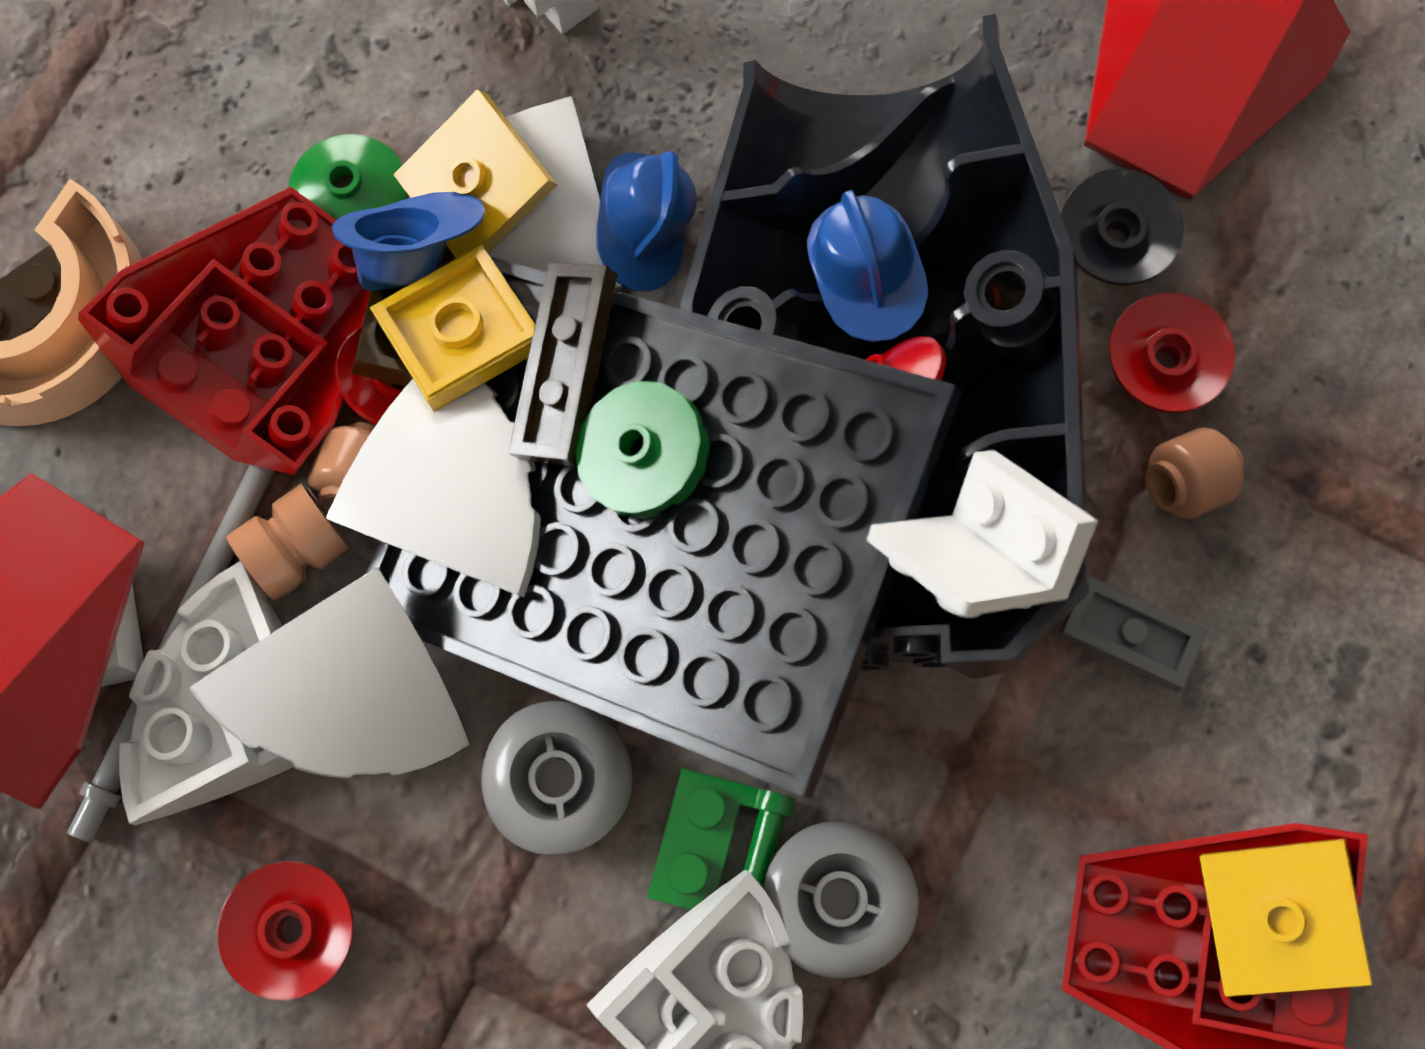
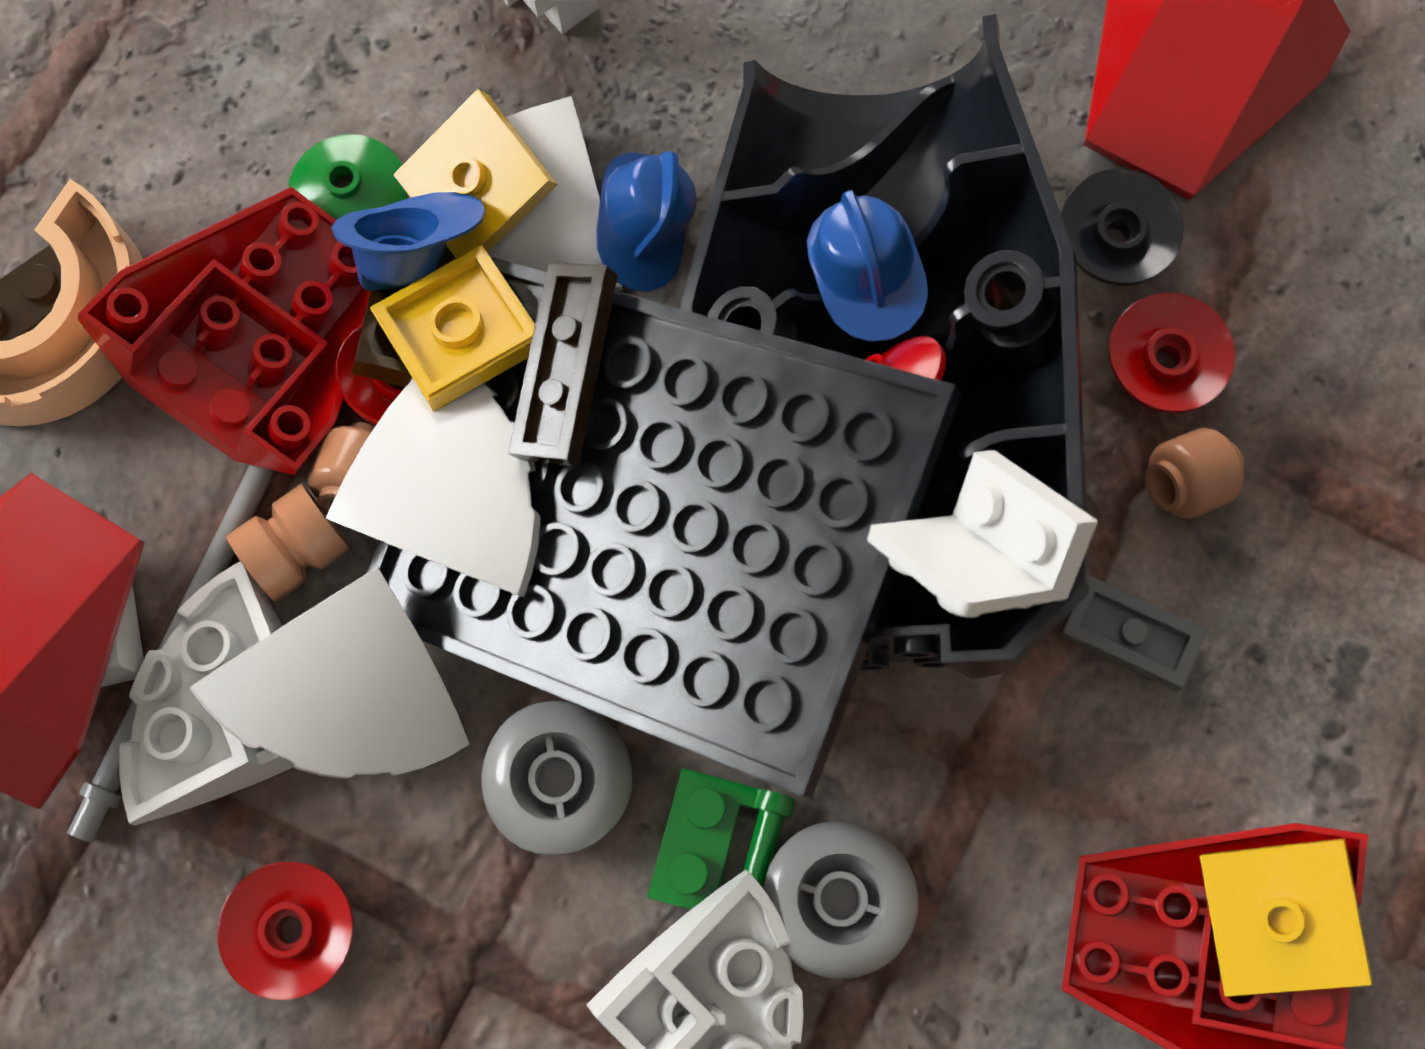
(665, 467): plate -> none

